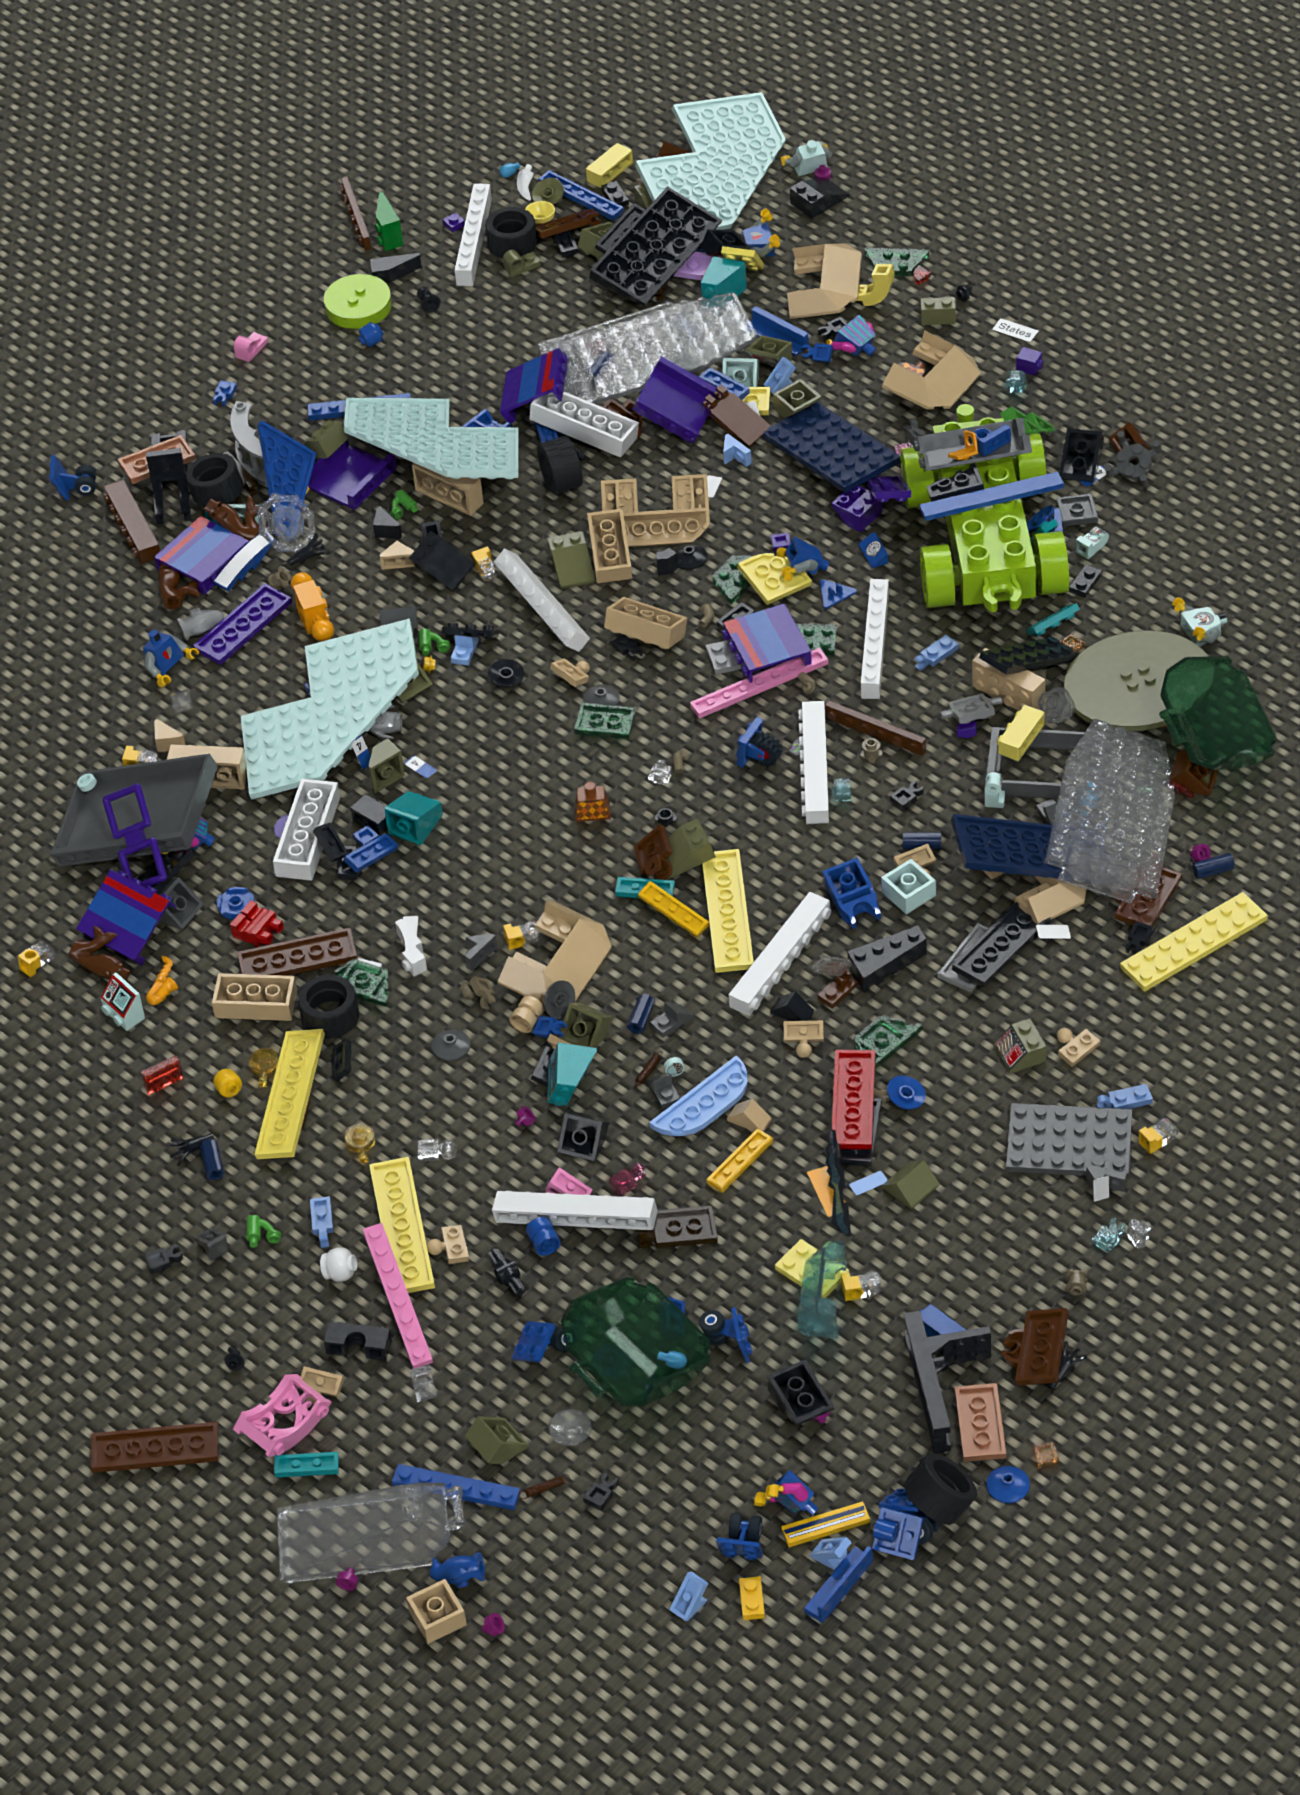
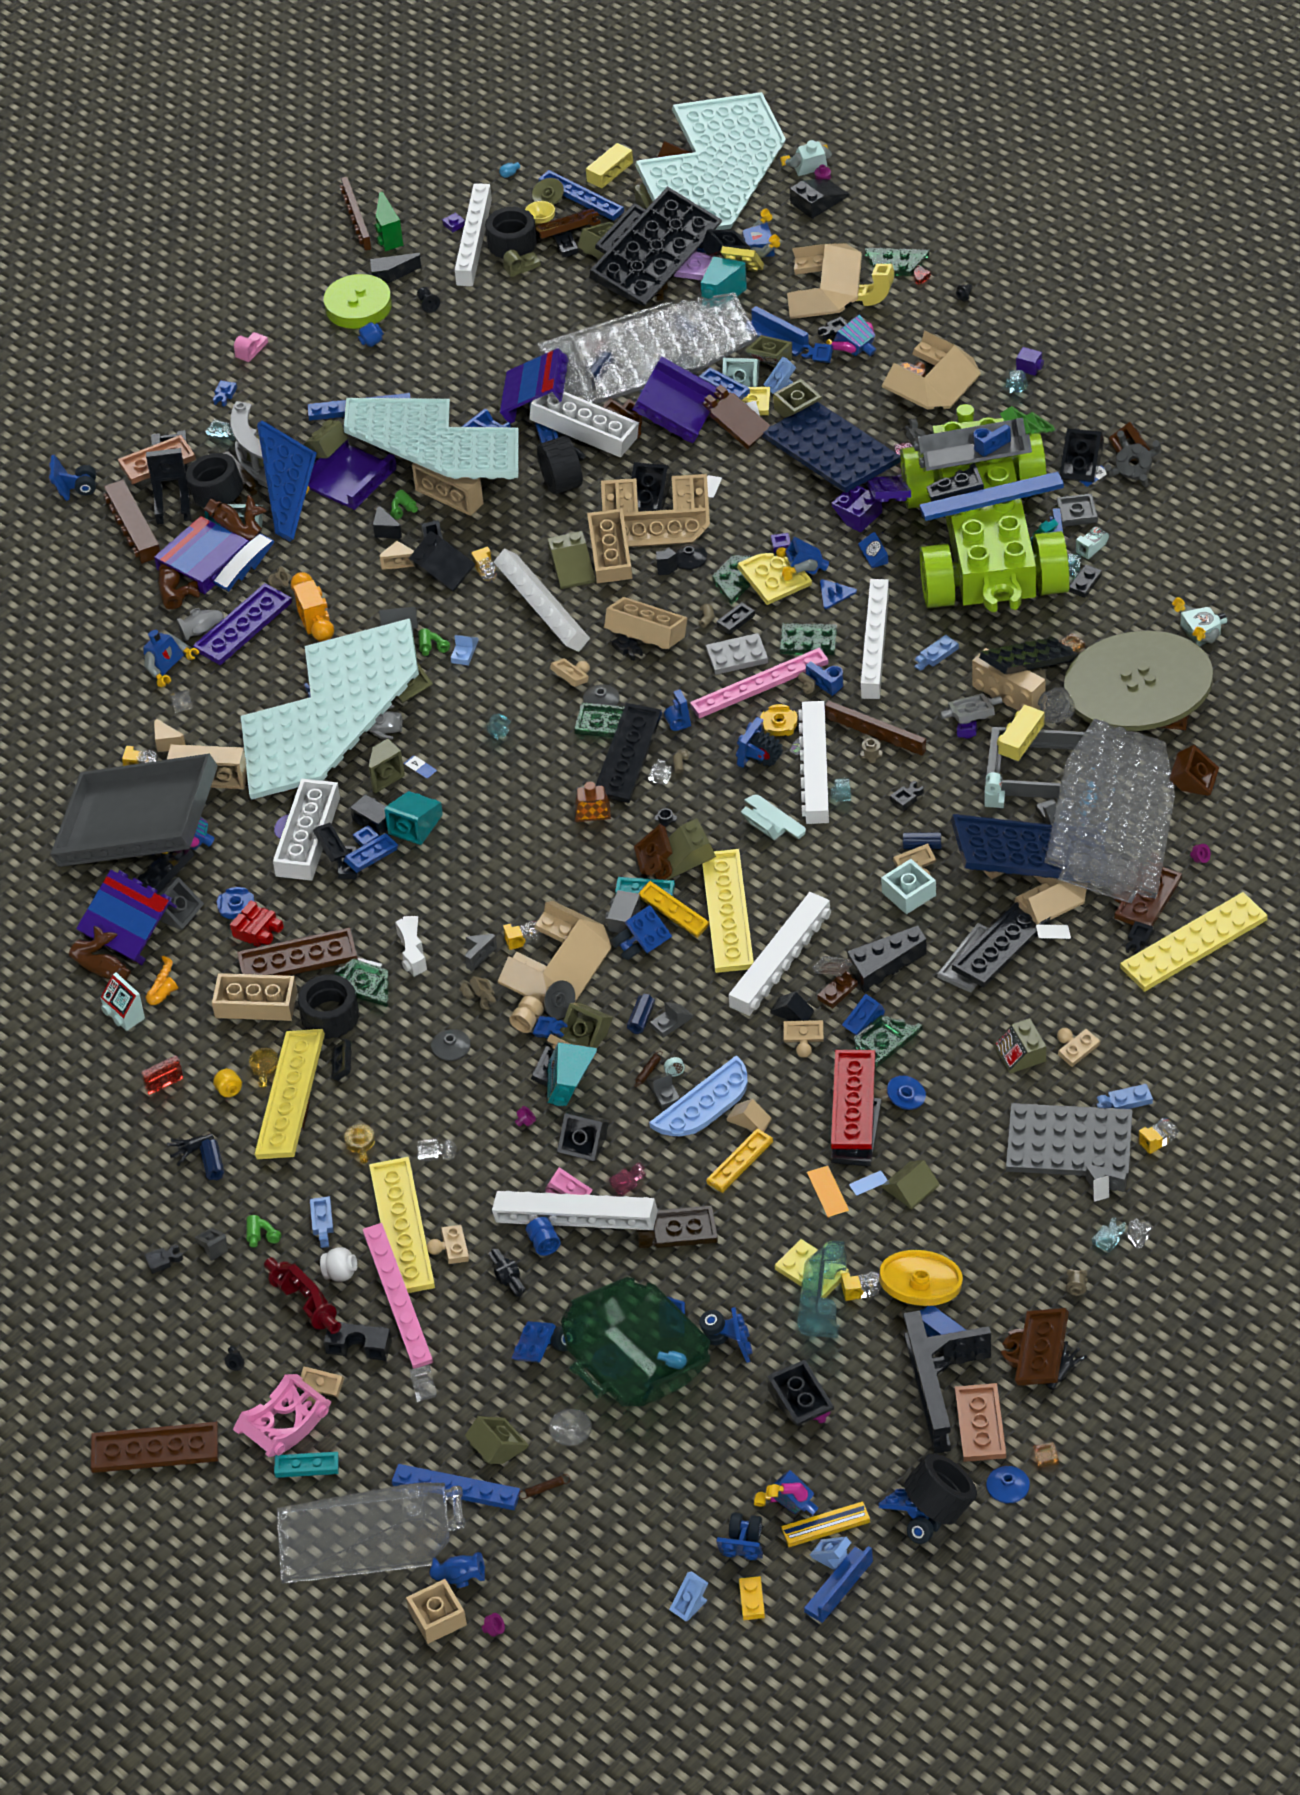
(35, 957): leg -> none
(86, 782): light aqua tile -> none
(134, 834): dark purple bar -> none
(220, 429): none -> clear light blue plate
(289, 514): clear plate -> none
(293, 1279): none -> dark red plate
(308, 551): black piece -> none
(347, 1580): magenta tile -> none
(361, 751): sticker -> none
(428, 664): yellow plate -> none
(470, 629): black wing -> none
(498, 725): none -> clear light blue plate
(506, 673): black dish -> none
(523, 180): white bar -> none
(600, 1494): black plate -> none
(615, 193): black plate -> none
(622, 907): none -> brick
(628, 751): none -> black plate
(647, 930): none -> blue plate
(652, 485): none -> black slope
(678, 714): none -> blue plate
(736, 450): light blue slope -> none
(765, 640): panel -> none
(770, 819): none -> light aqua plate
(785, 726): none -> yellow plate
(829, 679): none -> blue plate
(840, 1212): black sword -> none
(851, 891): blue brick -> none
(864, 1013): none -> blue plate
(897, 1532): blue plate -> none
(920, 1277): none -> yellow dish
(938, 311): olive slope -> none
(969, 449): light orange bracket -> none
(1015, 330): white sticker -> none
(1040, 517): blue dish -> none
(1053, 620): teal plate -> none
(1074, 563): none -> clear light blue plate
(1182, 788): clear red hand -> none
(1213, 865): dark blue axle -> none
(1215, 714): clear green windscreen -> none

